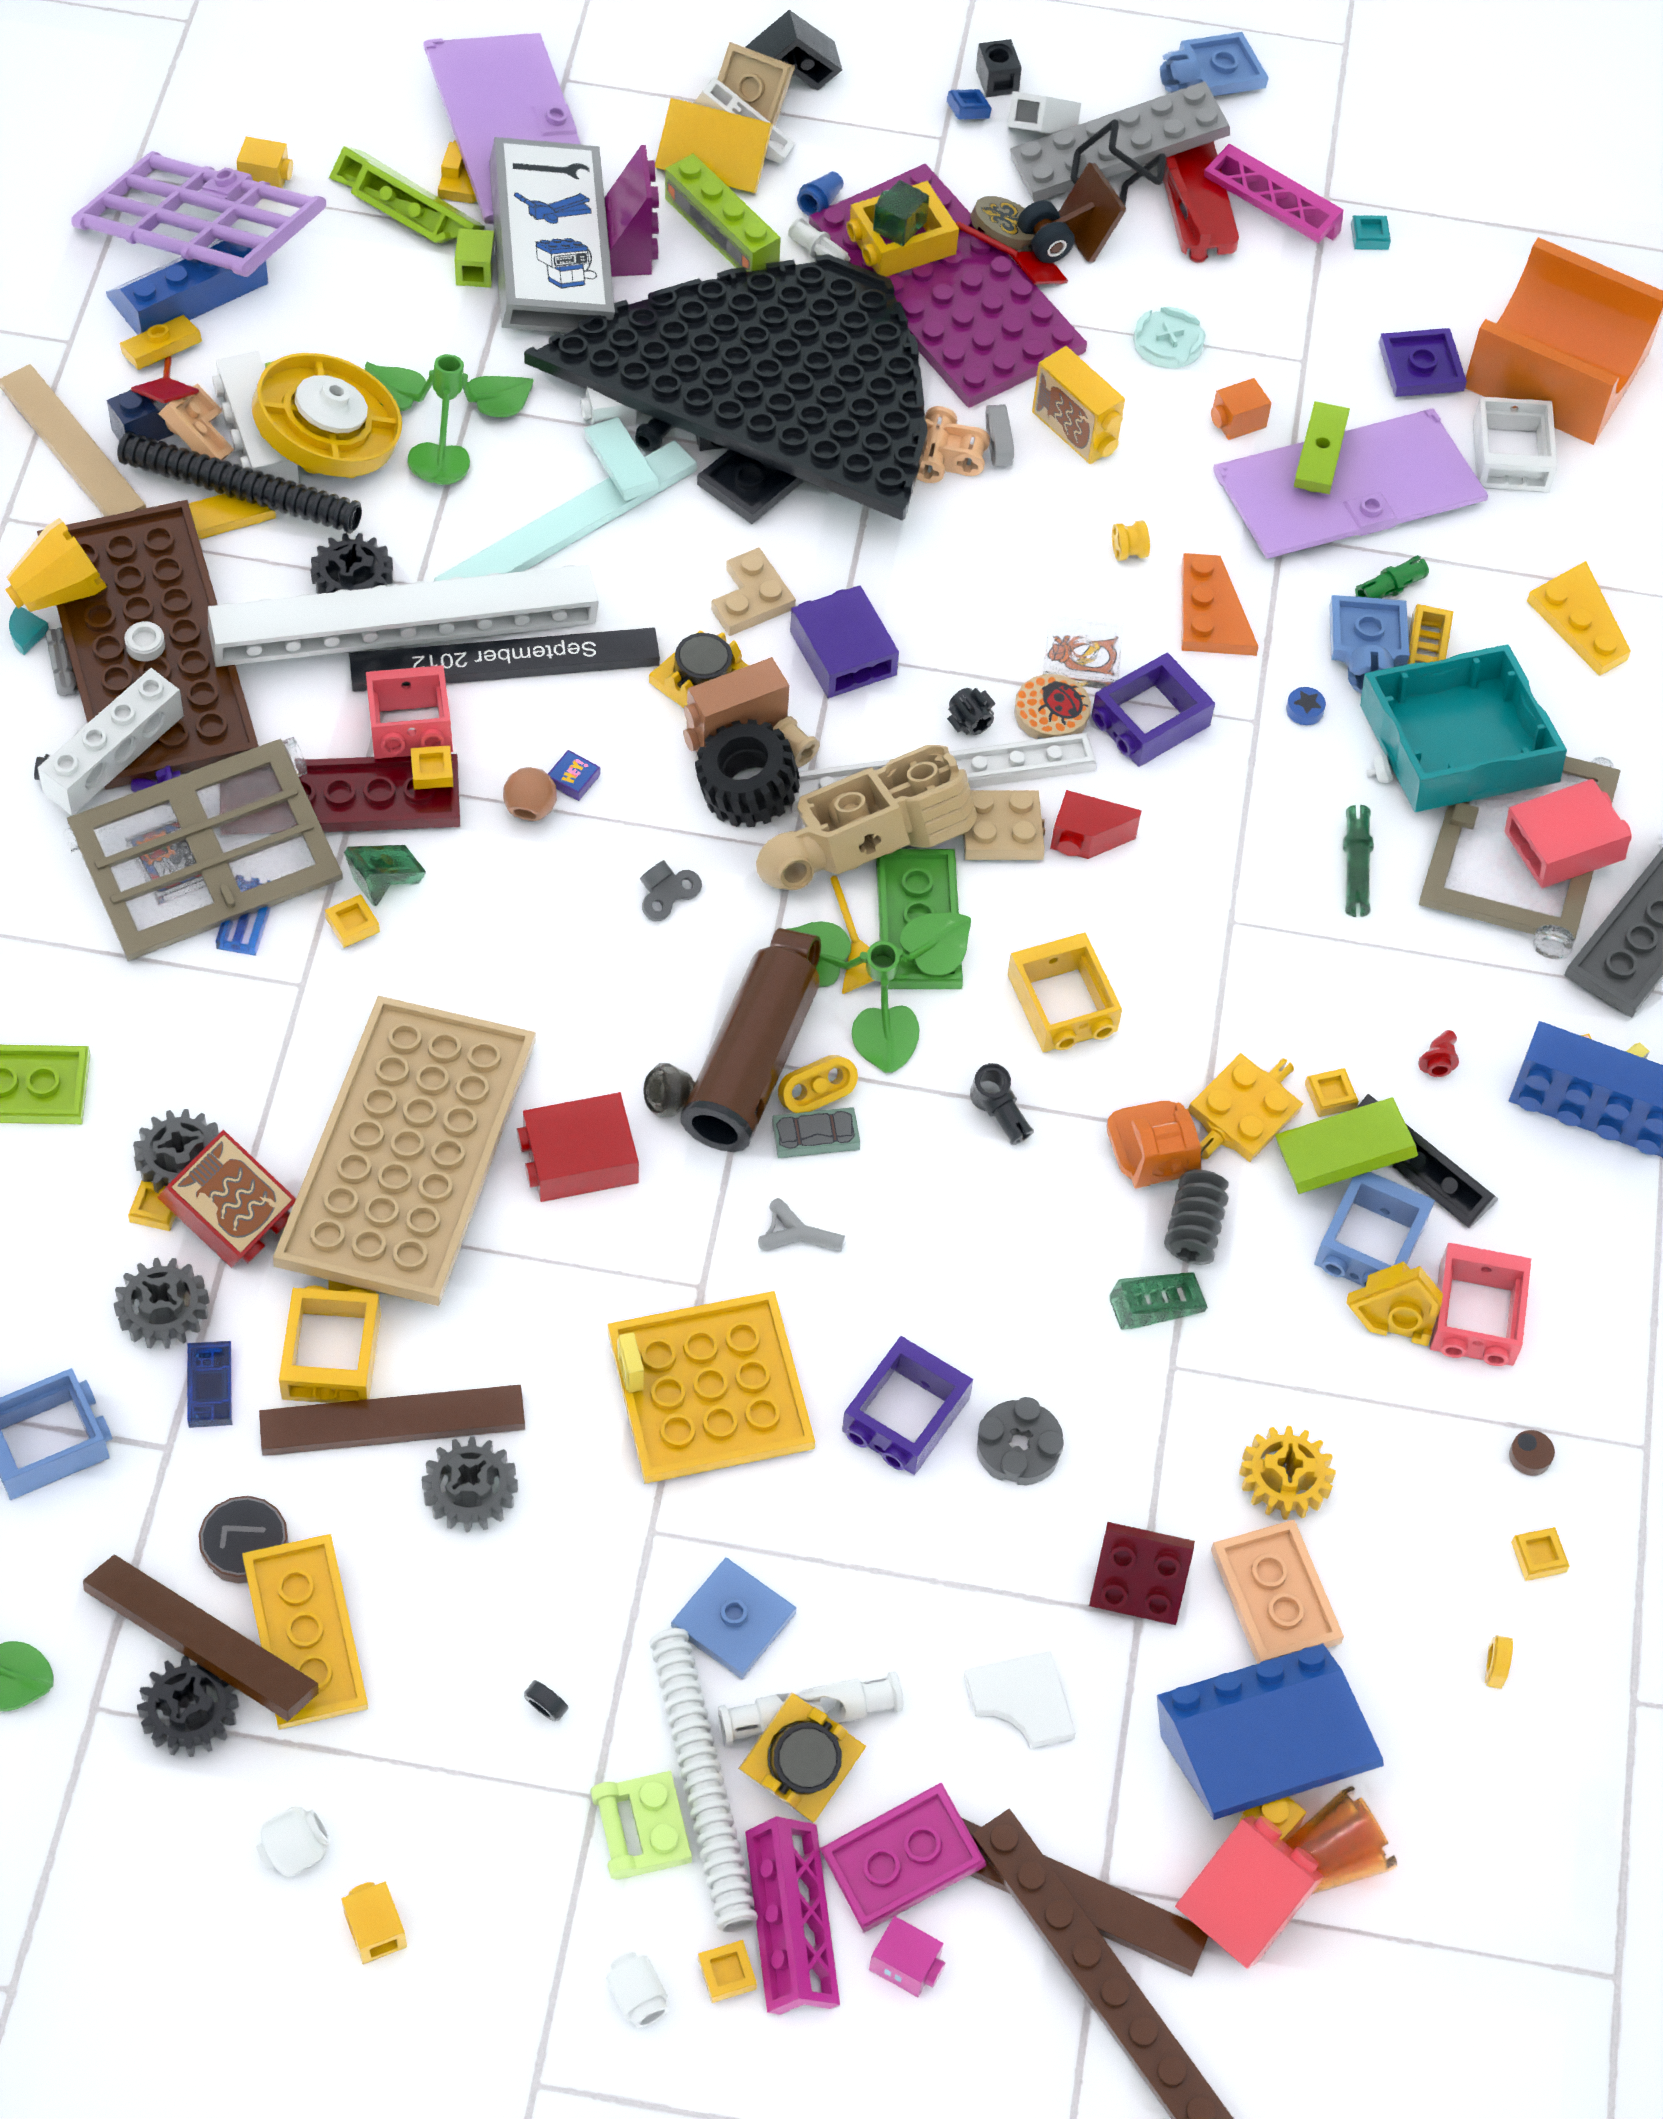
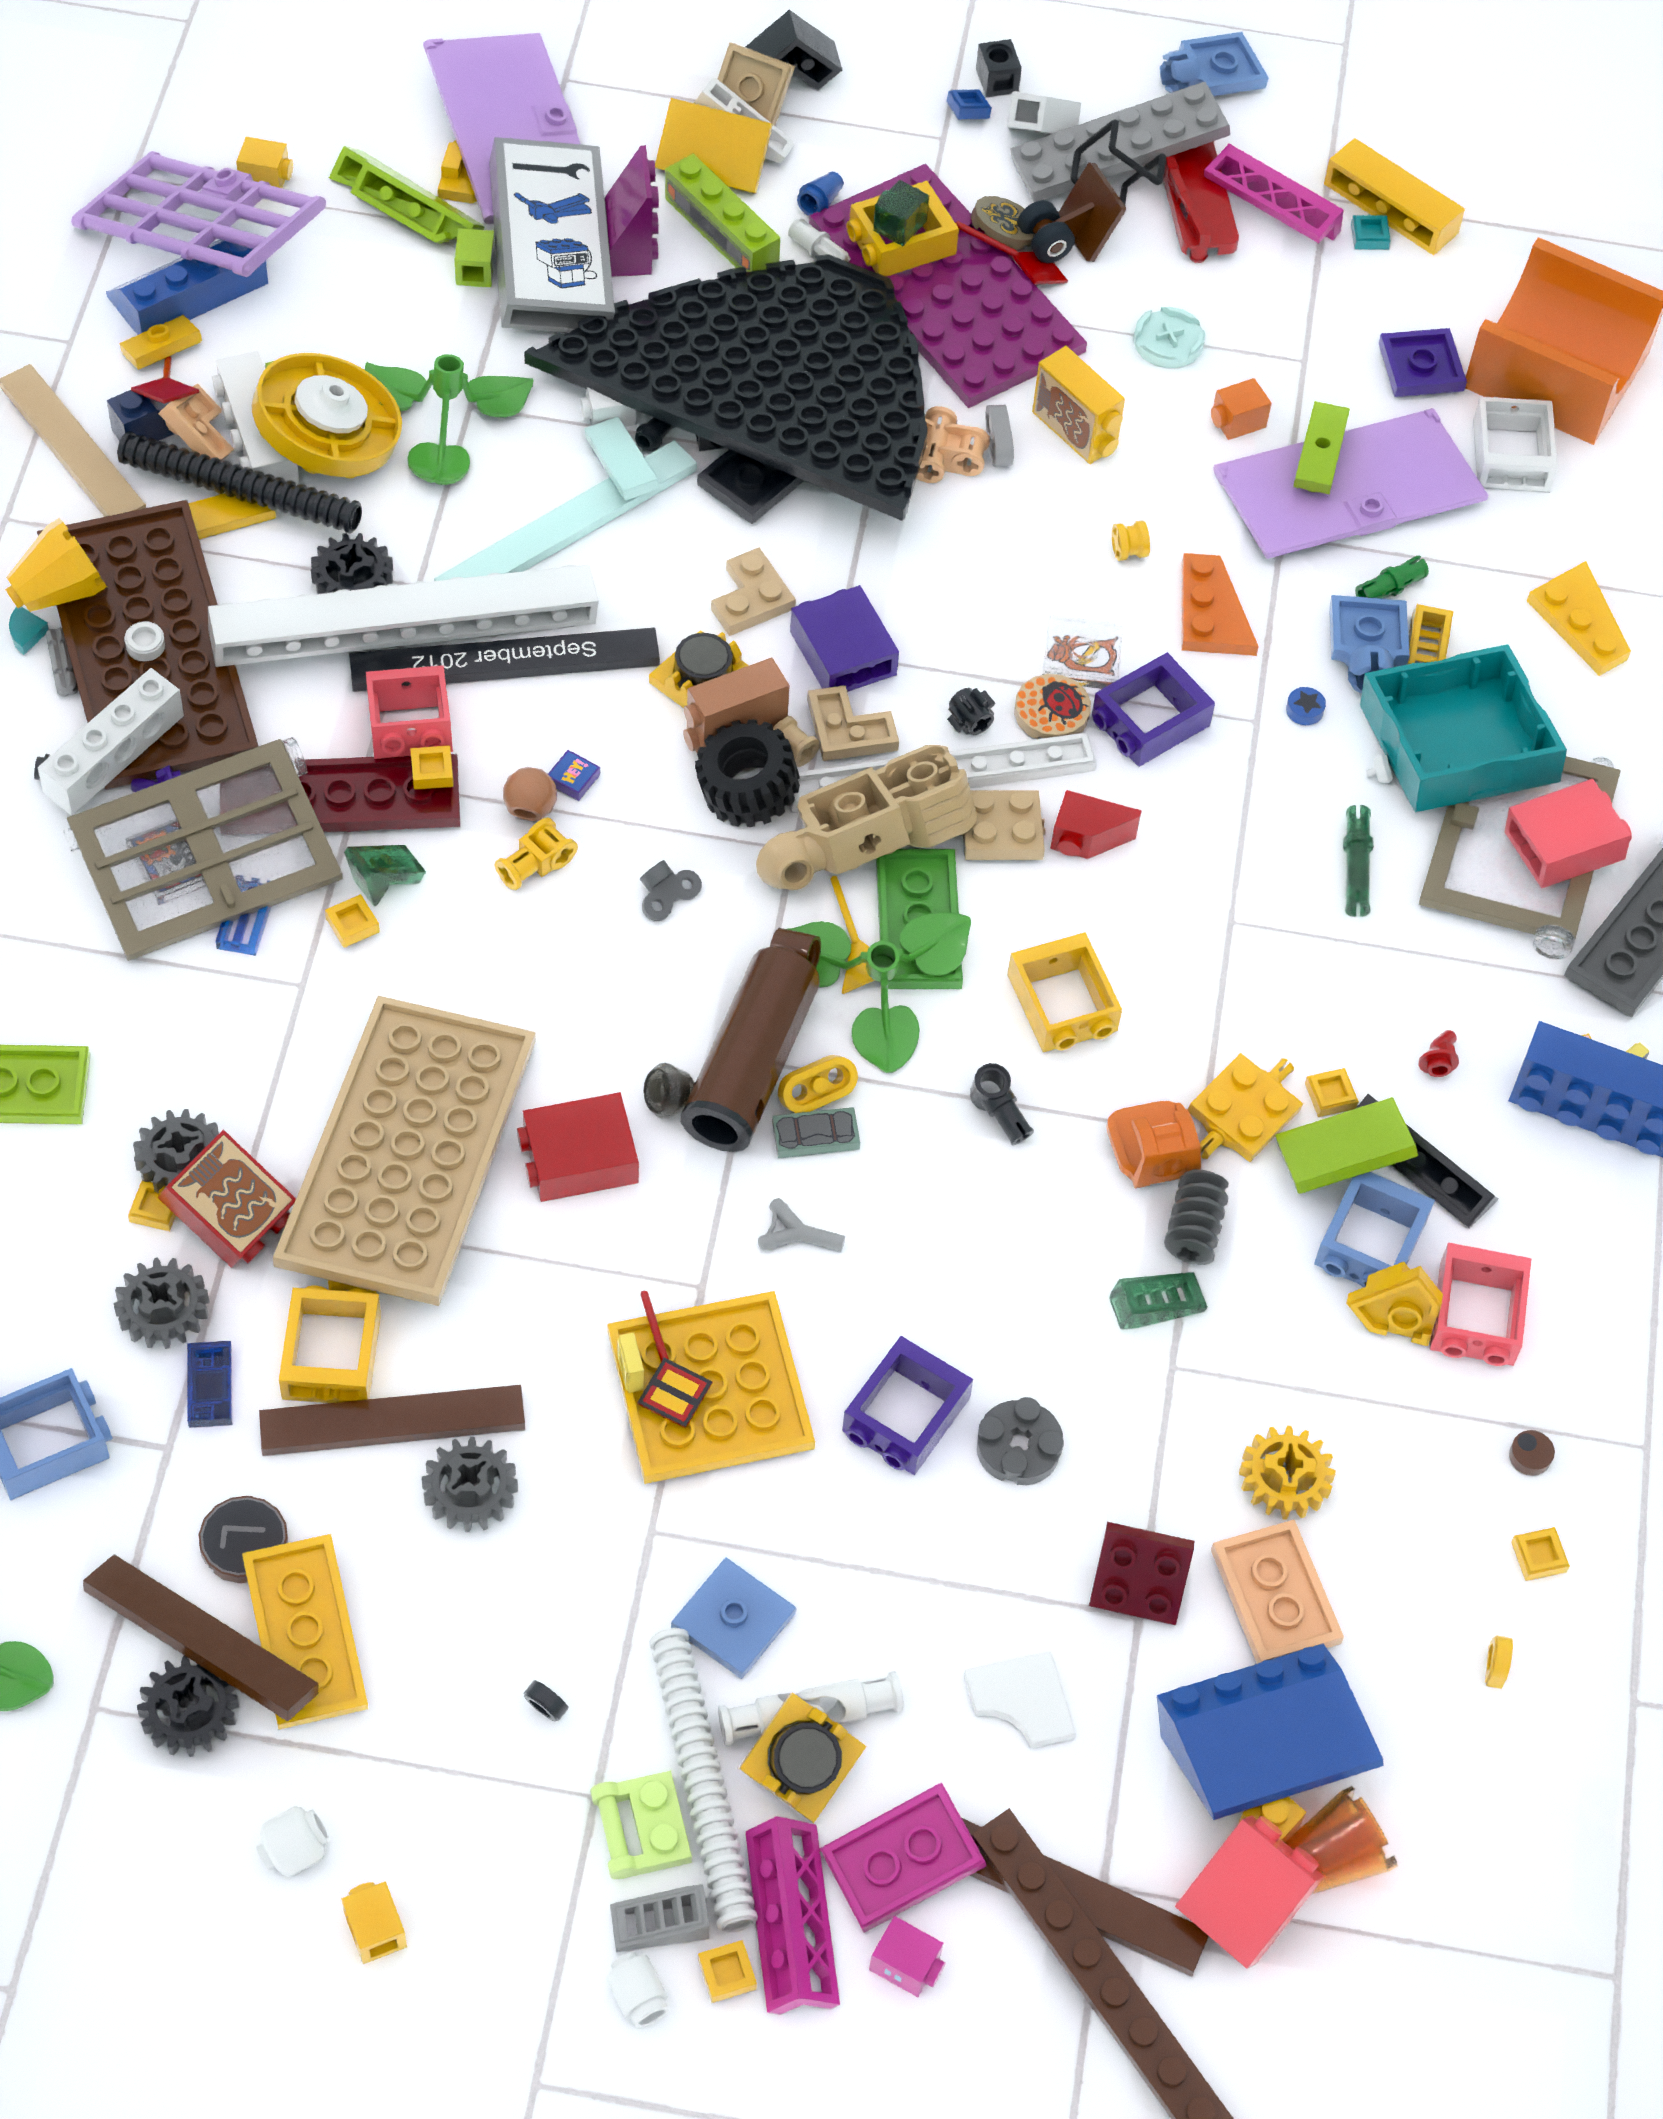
(539, 852): none -> yellow connector
(673, 1389): none -> piece
(680, 1933): none -> light grey slope
(848, 735): none -> tan plate
(1391, 191): none -> yellow brick

